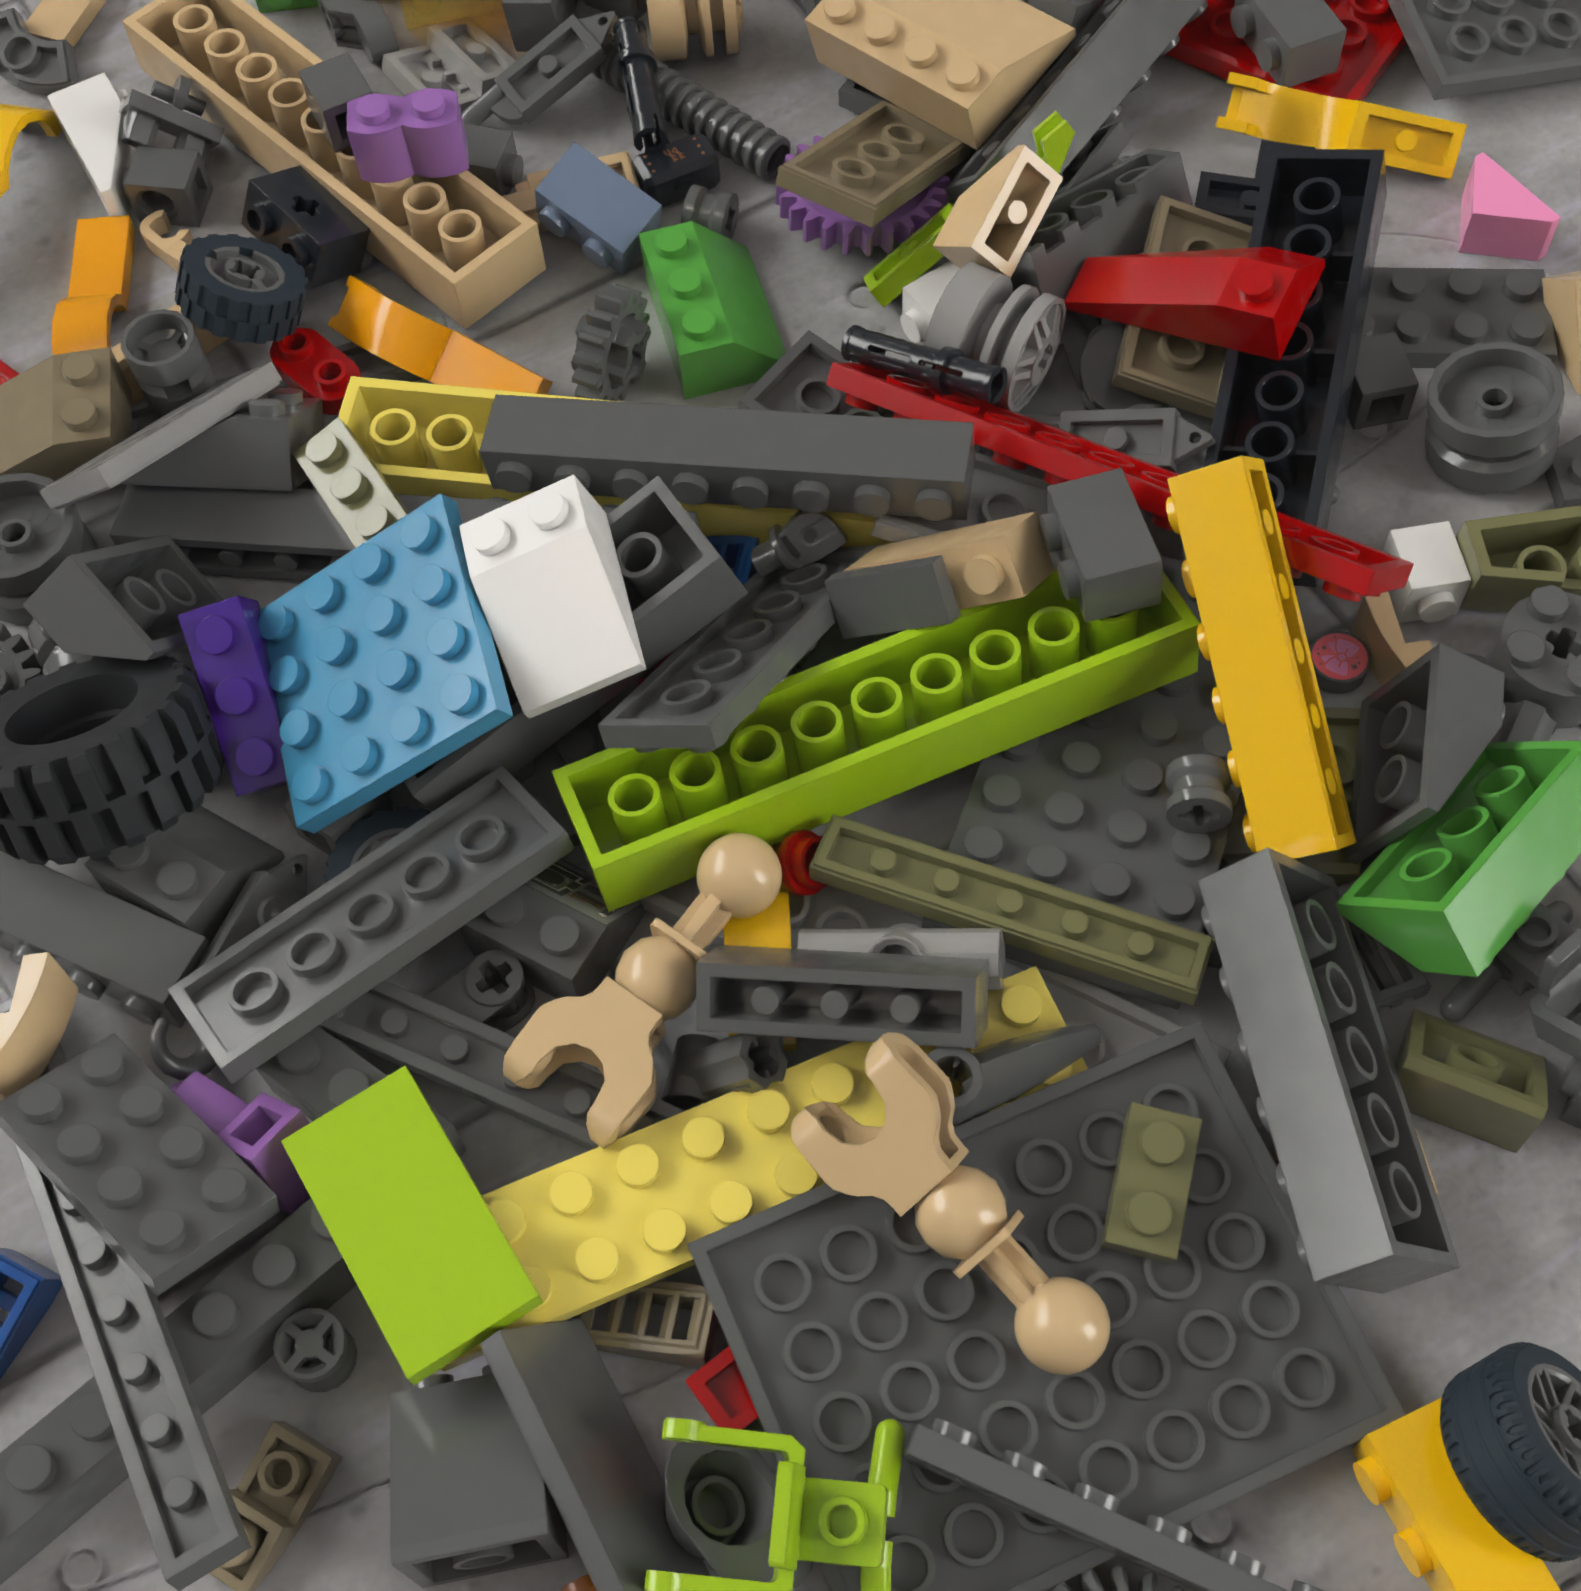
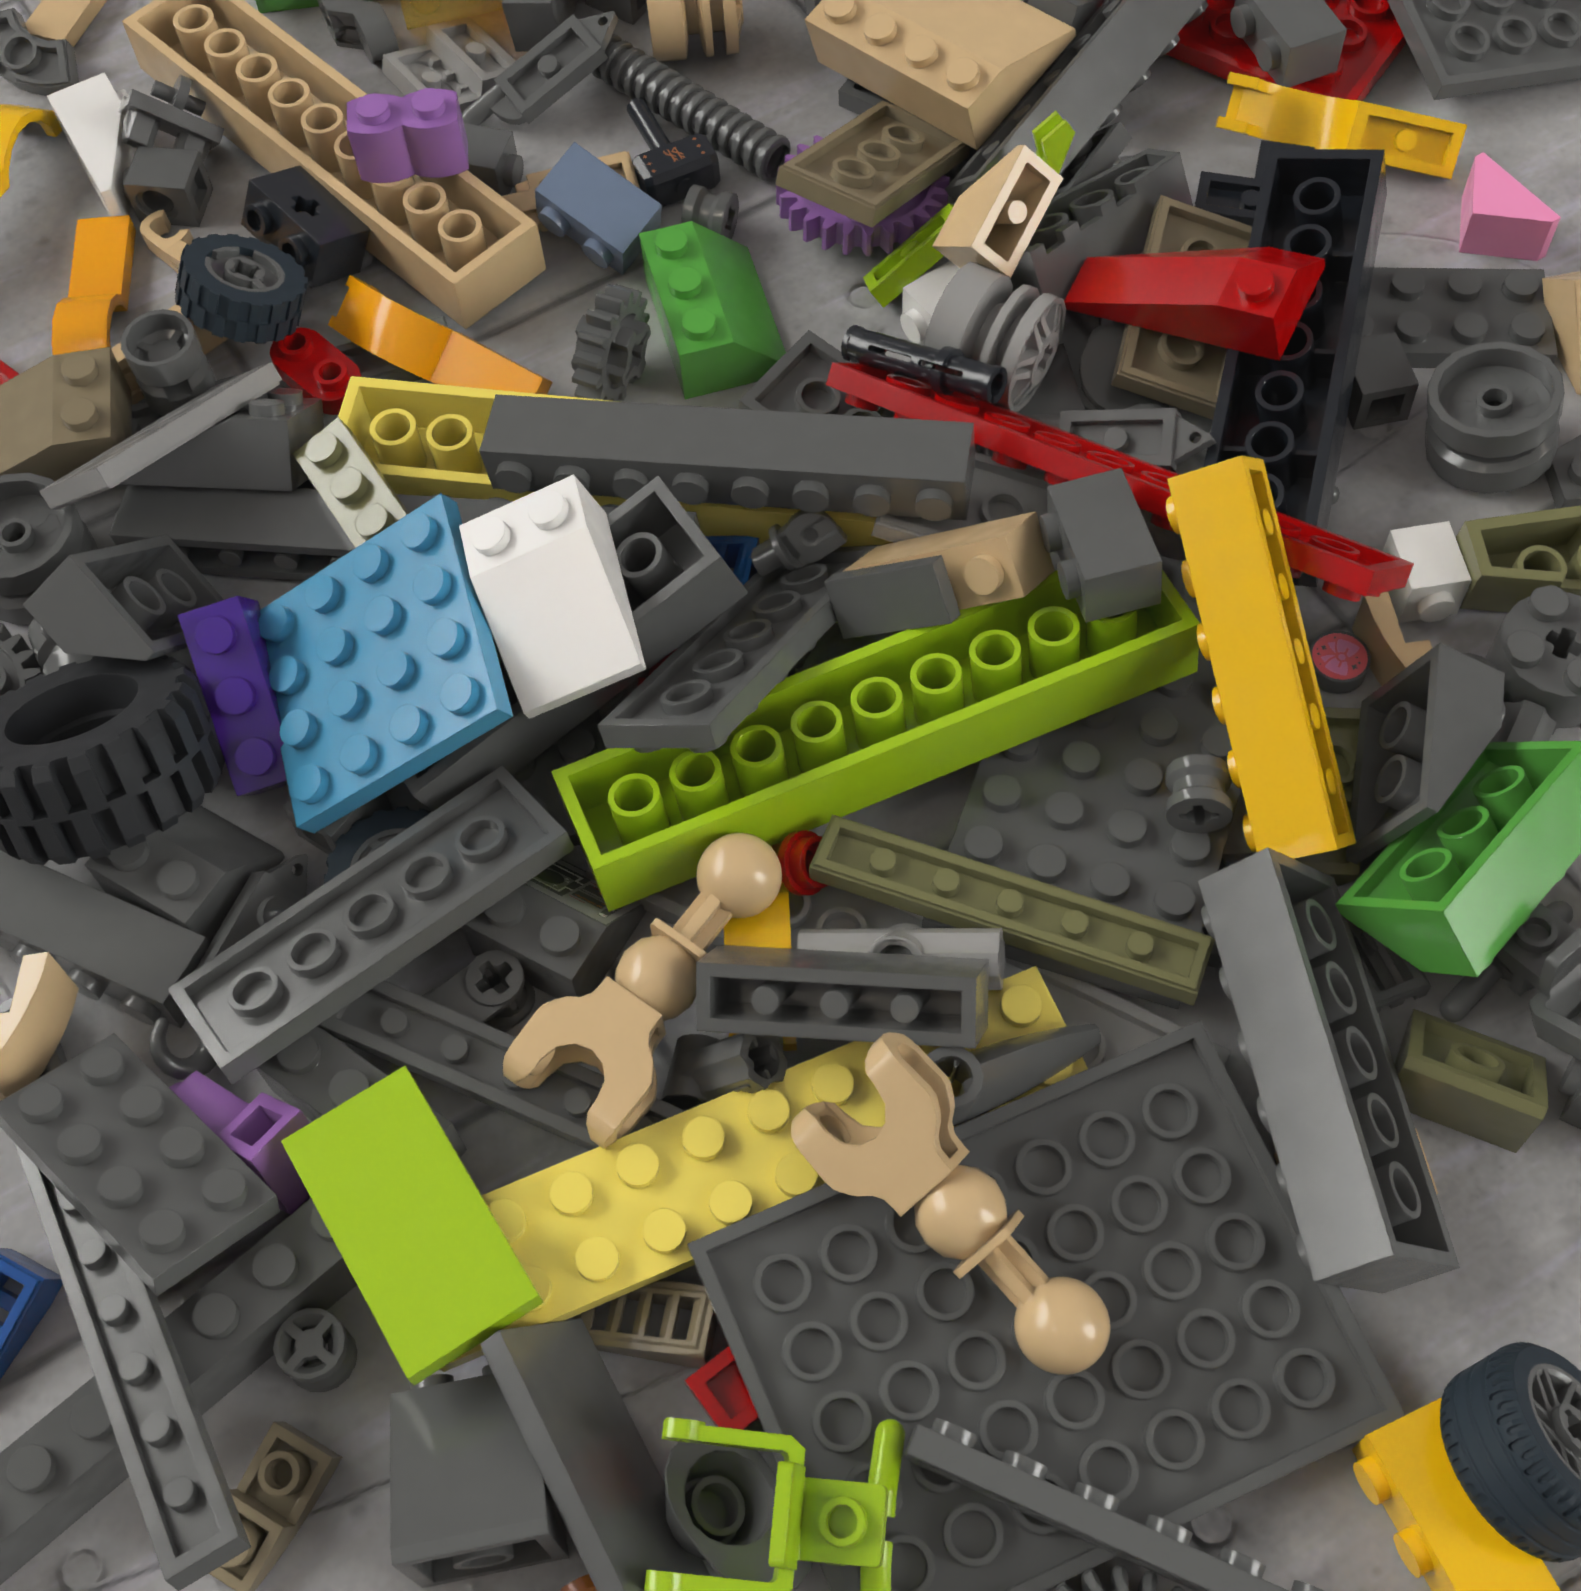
(328, 90): dark grey brick -> none
(636, 70): black pin -> none
(1151, 1183): olive plate -> none

